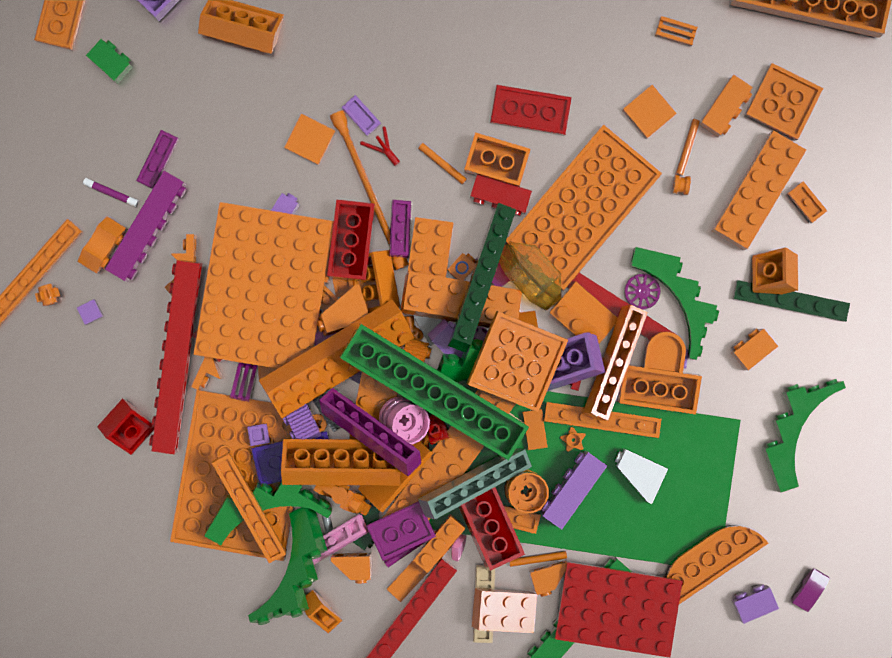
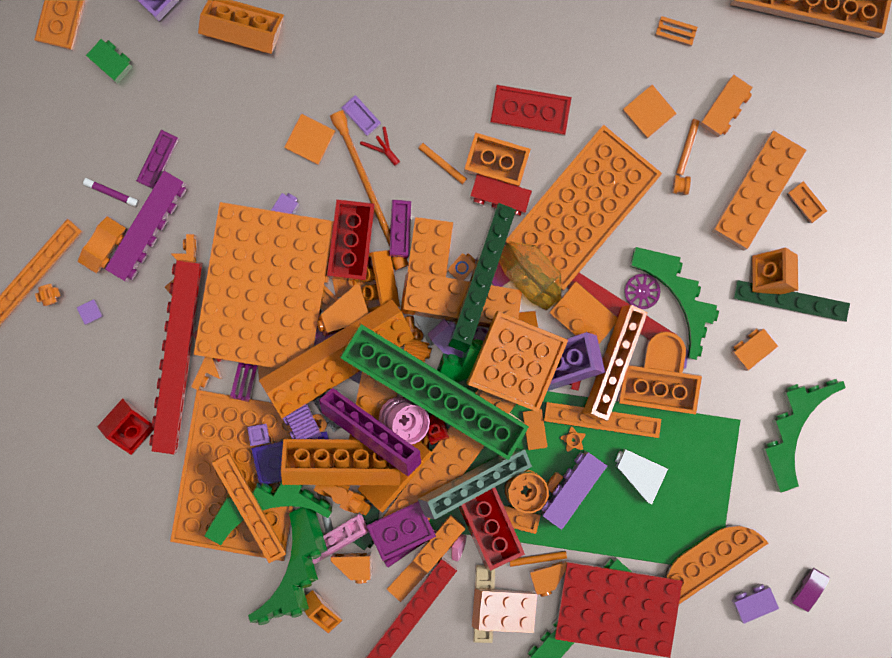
(554, 481): none -> orange tile
(784, 101): orange plate -> none

